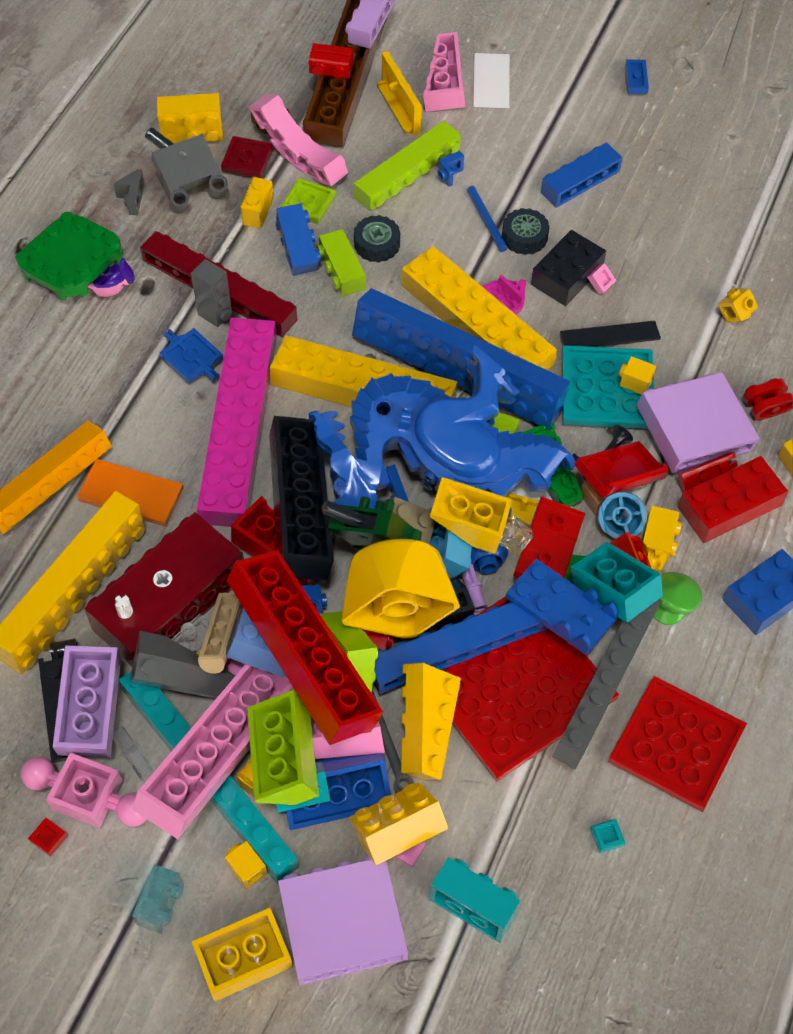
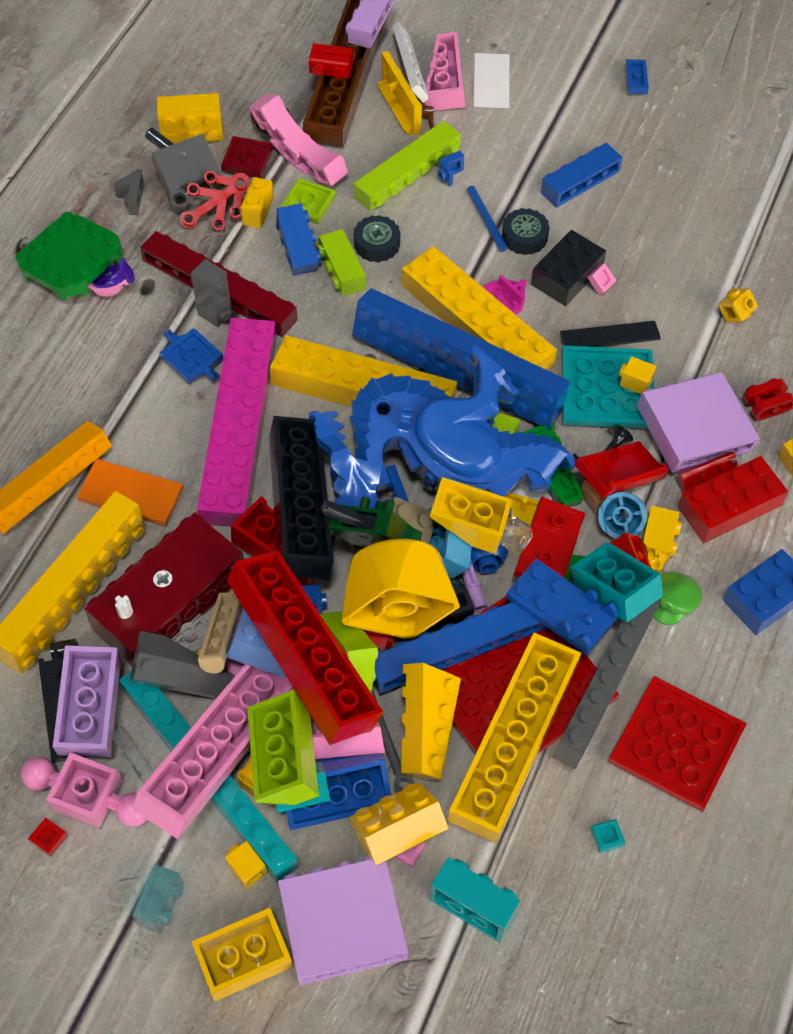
(218, 198): none -> plant
(410, 62): none -> white tile
(428, 112): none -> reddish brown hand
(514, 738): none -> yellow brick

